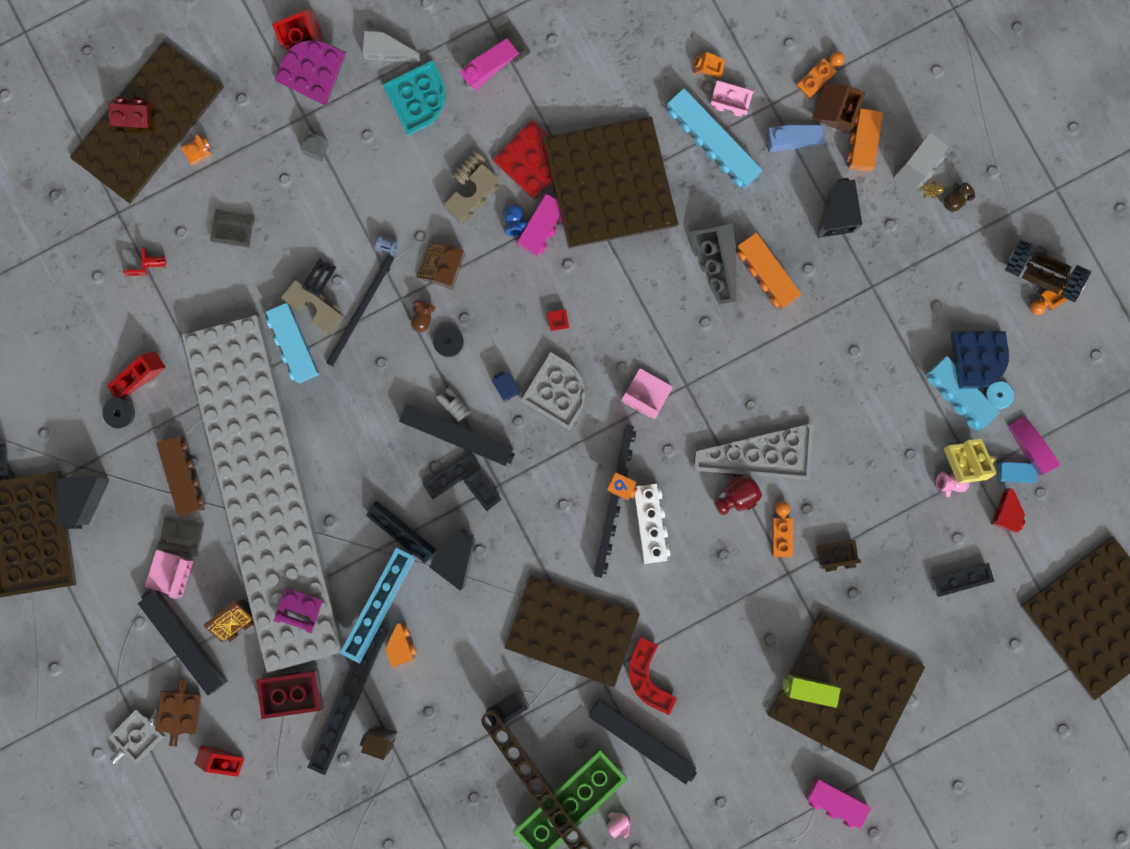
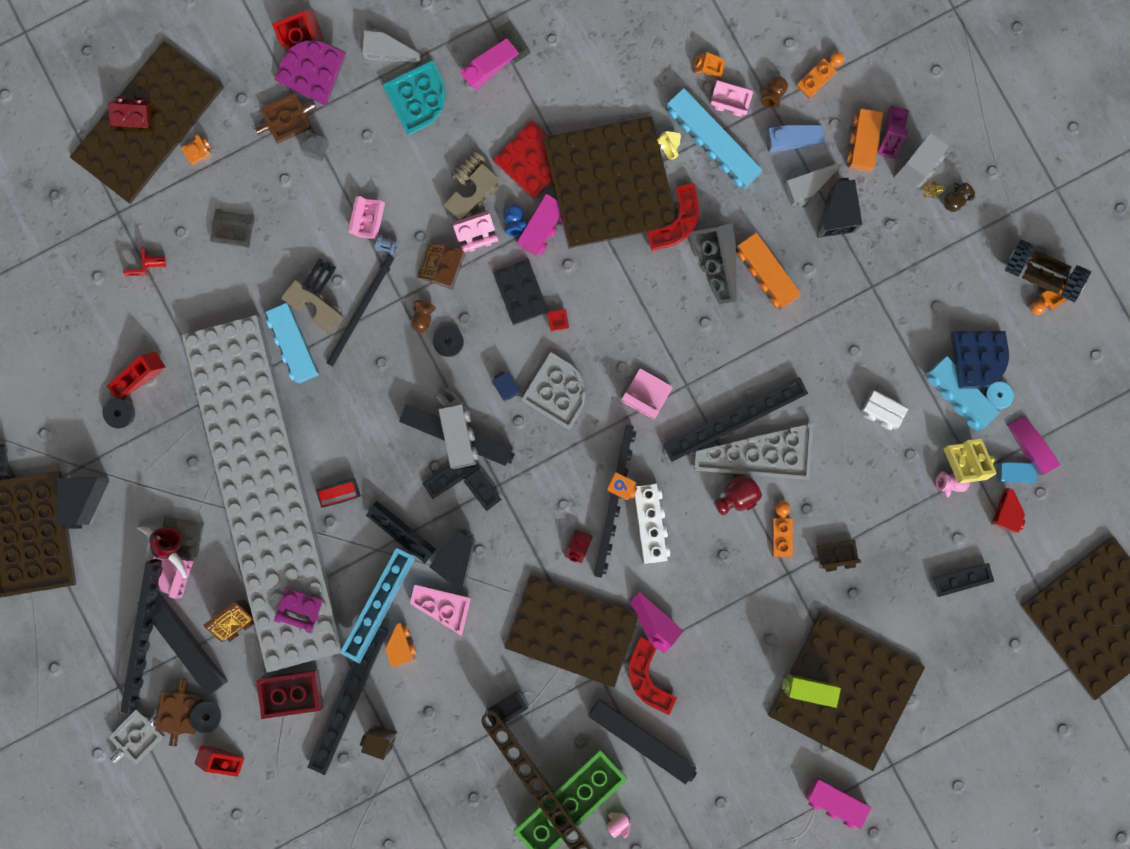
(142, 631): none -> black plate
(165, 544): none -> dark red helmet
(180, 476): reddish brown brick -> none
(196, 713): none -> black piece
(285, 118): none -> reddish brown plate
(338, 493): none -> slope
(366, 217): none -> bright pink bracket
(443, 606): none -> bright pink wing
(458, 436): none -> light grey brick
(474, 226): none -> bright pink plate
(520, 292): none -> black plate
(578, 546): none -> dark red bracket
(657, 626): none -> dark pink slope
(669, 143): none -> light yellow piece
(683, 225): none -> red plate
(735, 419): none -> black plate
(776, 90): none -> reddish brown animal
(806, 186): none -> light grey slope
(838, 106): reddish brown slope -> none
(884, 410): none -> white brick
(894, 132): none -> magenta bracket

